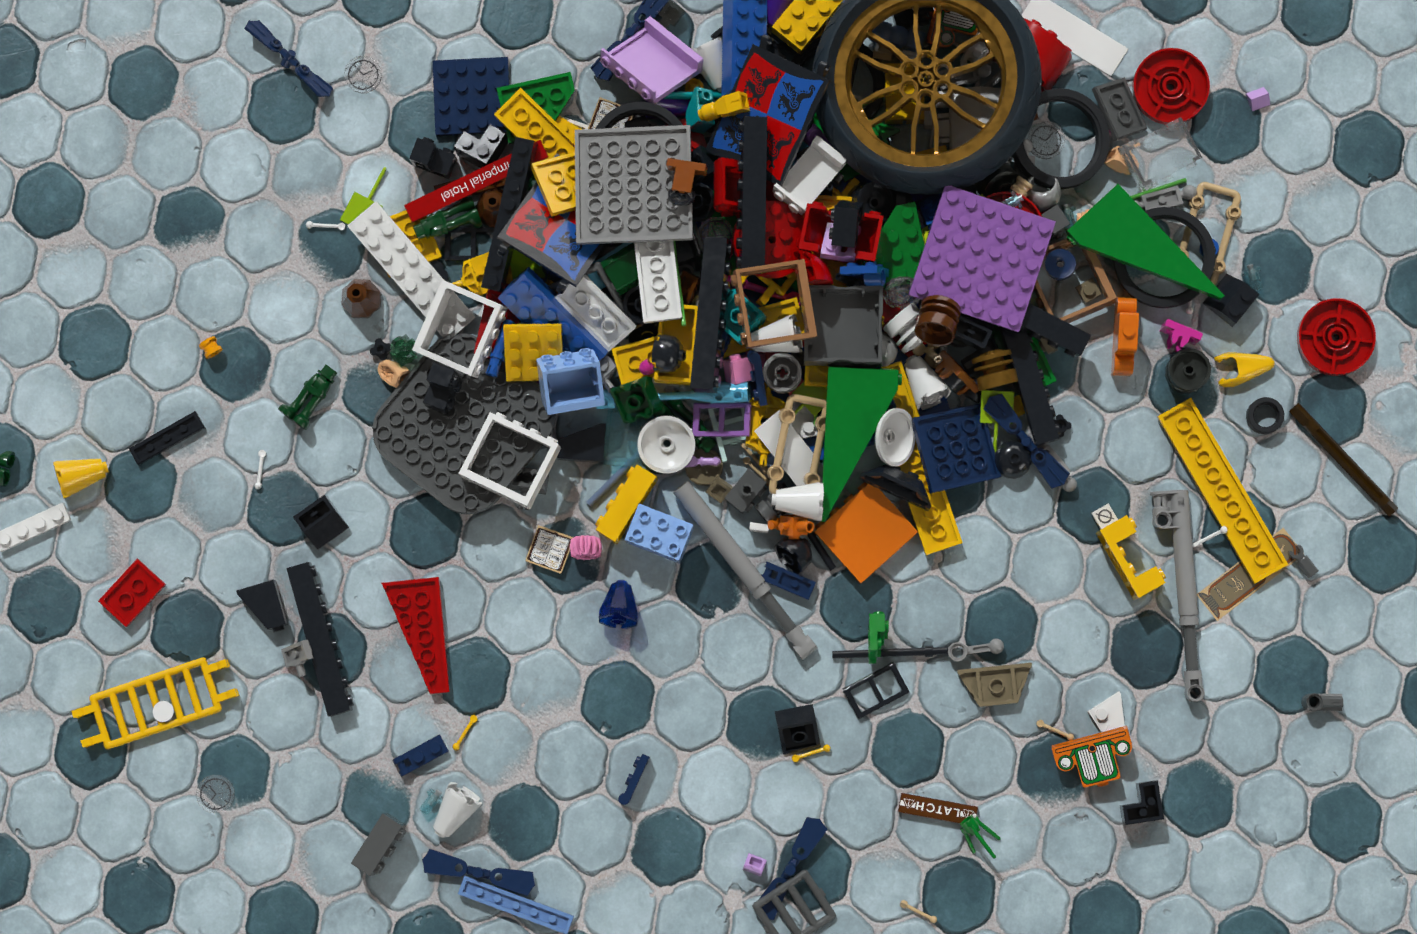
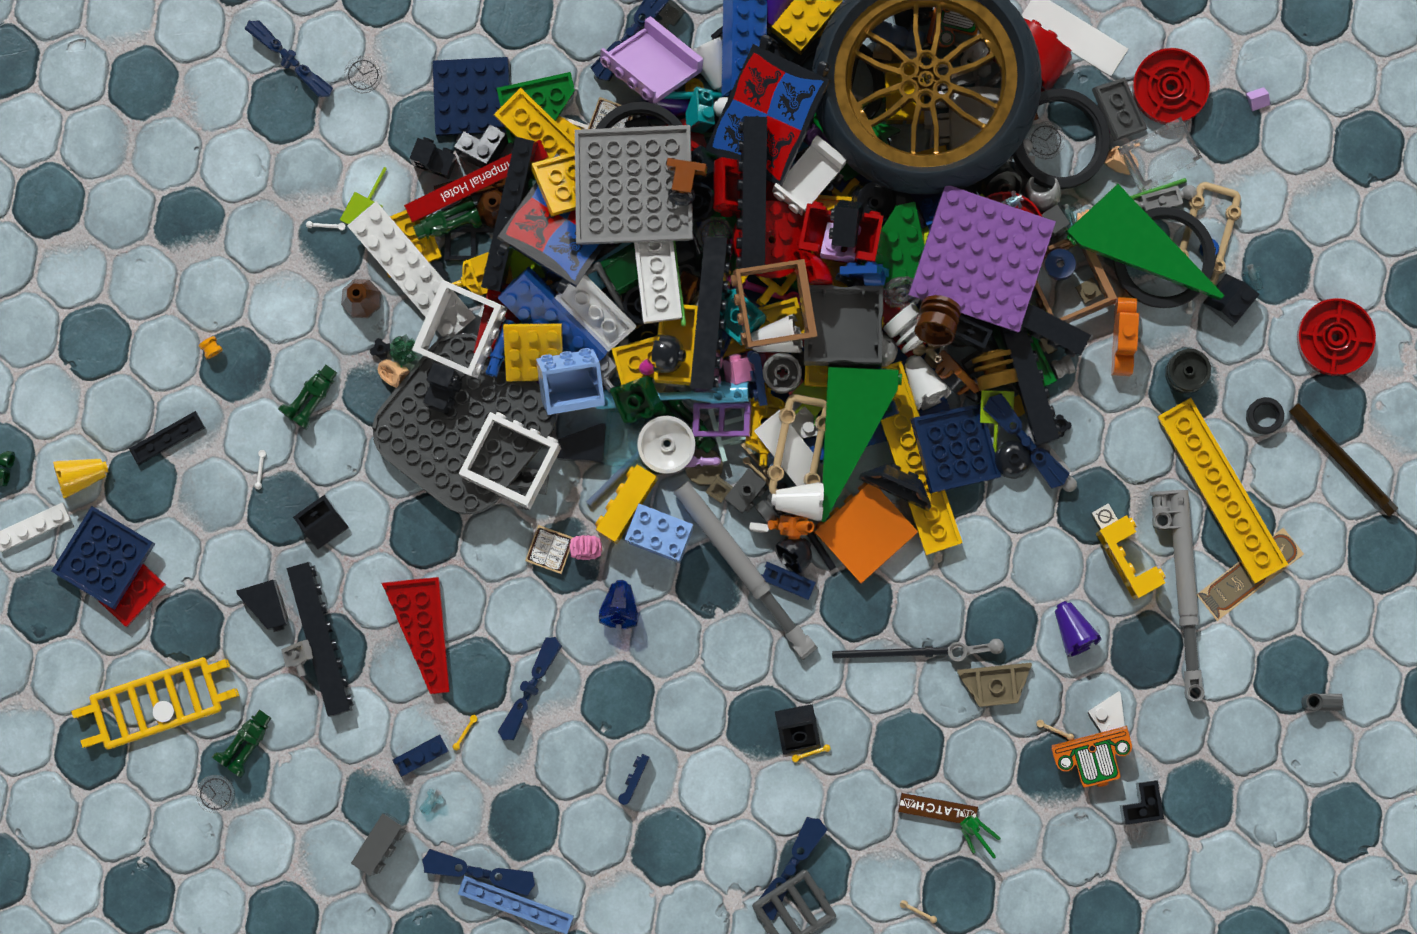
(103, 557): none -> dark blue plate
(251, 732): none -> dark green piece
(455, 809): white cone -> none
(544, 659): none -> dark blue piece
(725, 106): yellow piece -> none
(754, 864): lavender slope -> none
(846, 690): black window -> none
(877, 632): green plate -> none
(895, 437): white dish -> none
(1021, 186): tan wheel -> none
(1063, 367): none -> light grey wheel
(1075, 630): none -> dark purple cone
(1180, 334): dark pink piece -> none
(1223, 530): white hinge -> none
(1248, 367): yellow animal -> none
(1304, 562): dark grey bar -> none

